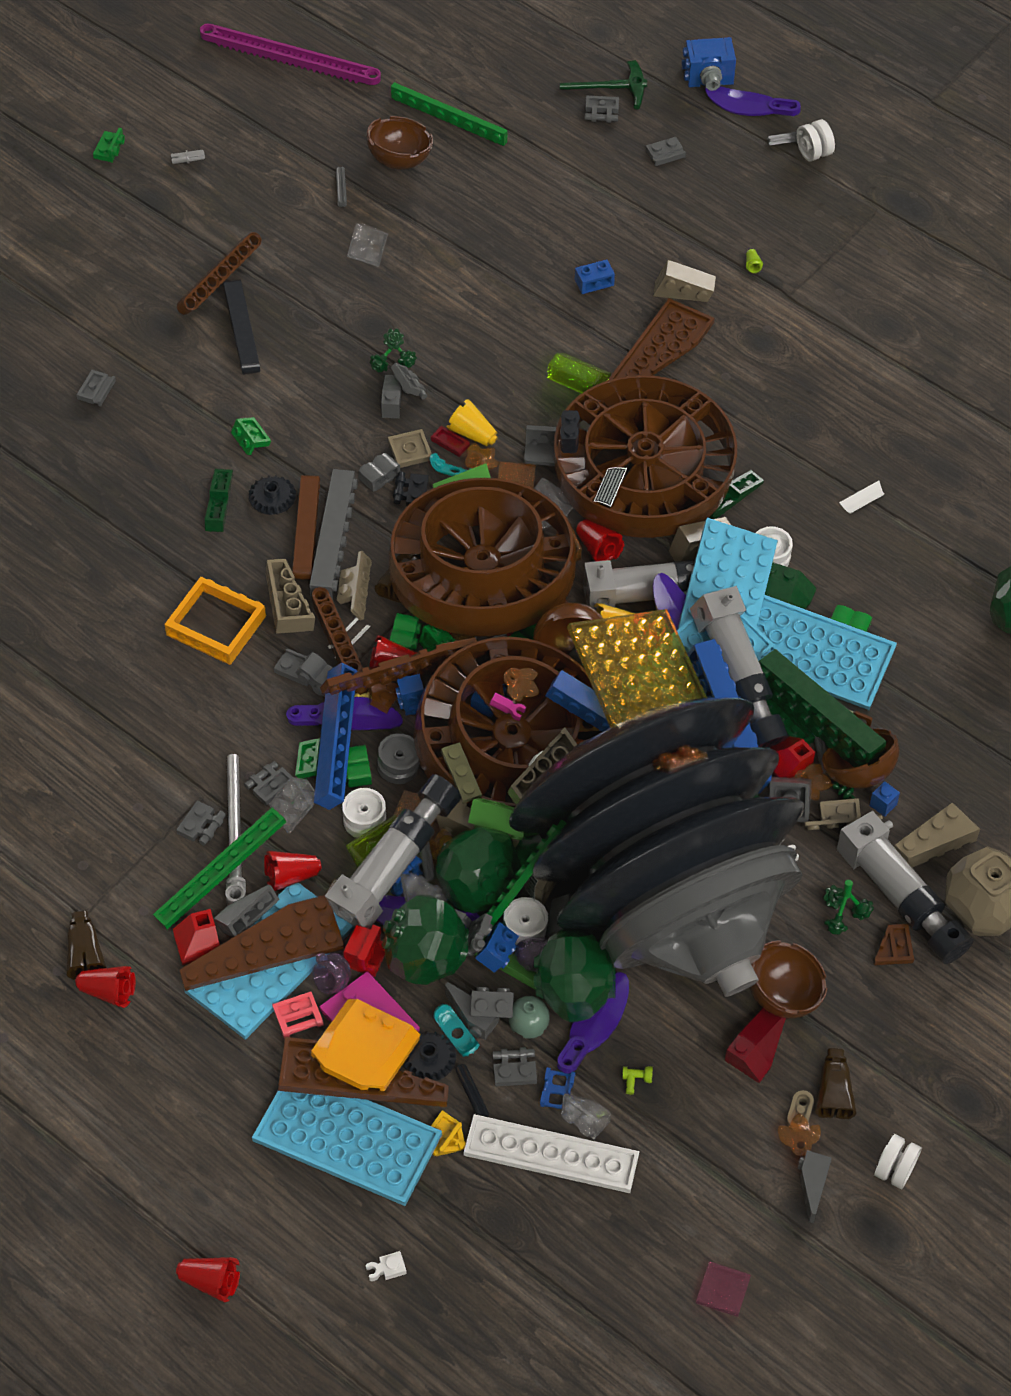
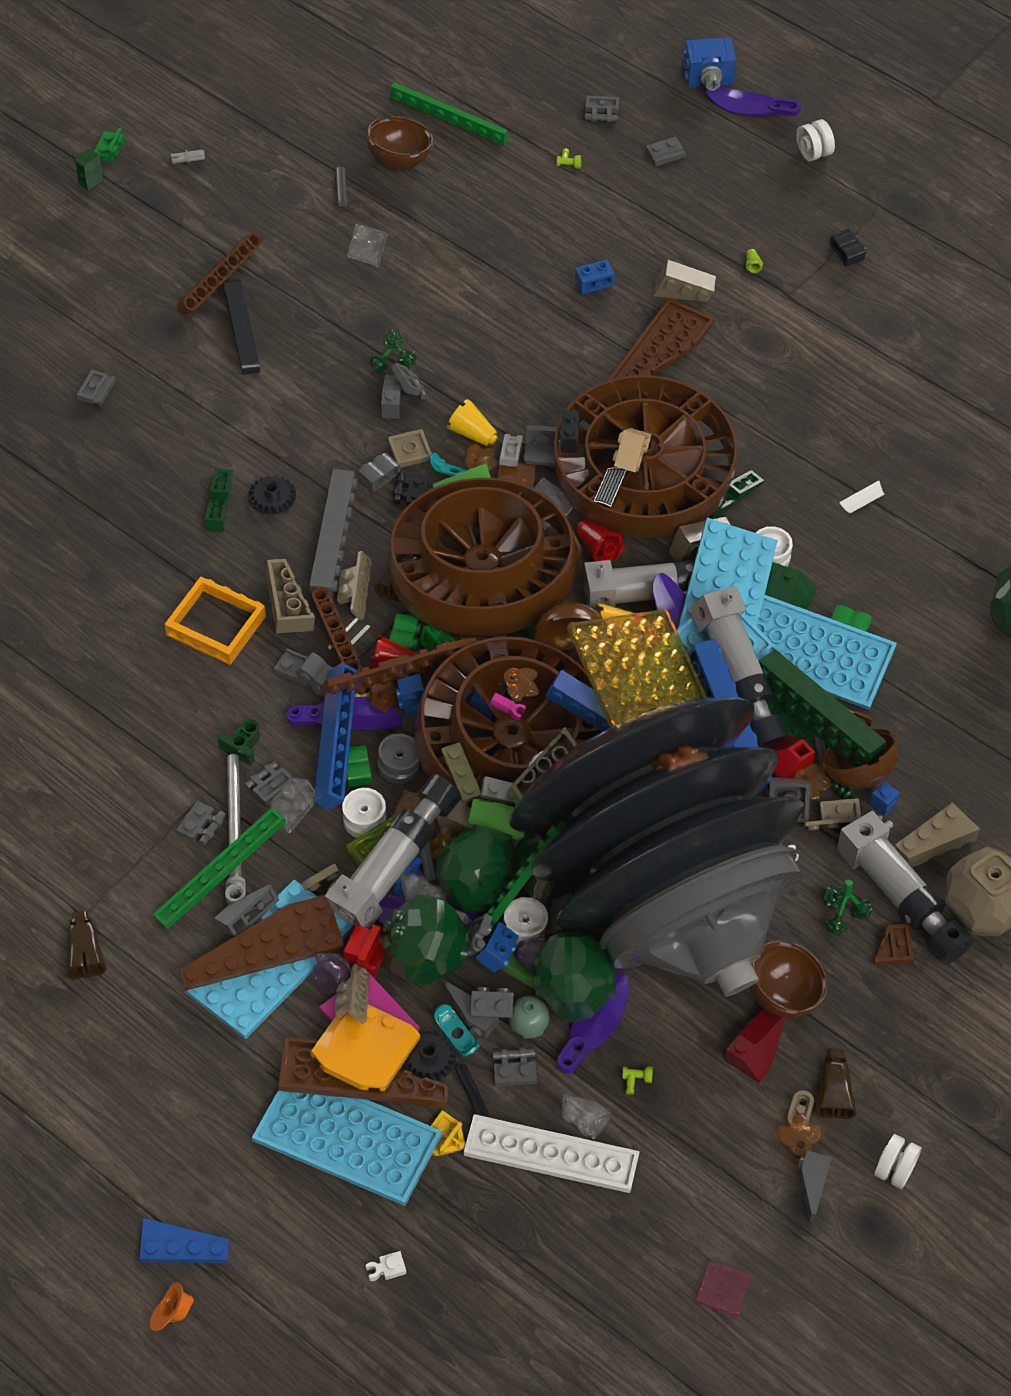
(89, 169): none -> dark green brick
(108, 984): red cone -> none
(171, 1308): none -> orange piece
(180, 1245): none -> blue wing
(196, 936): red slope -> none
(211, 1275): red cone -> none
(244, 738): none -> dark green tile
(249, 434): green bracket -> none
(289, 868): red cone -> none
(290, 54): magenta gear -> none
(295, 1009): coral plate -> none
(306, 527): reddish brown beam -> none
(307, 758): green bracket -> none
(328, 874): none -> dark tan plate
(353, 995): none -> dark tan bracket
(450, 441): dark red tile -> none
(496, 790): none -> light grey plate
(511, 450): none -> light grey plate
(550, 1088): blue piece -> none
(564, 160): none -> lime piece
(575, 372): clear neon green slope -> none
(631, 449): none -> tan brick
(635, 84): dark green piece -> none
(782, 138): axle -> none
(847, 247): none -> black brick

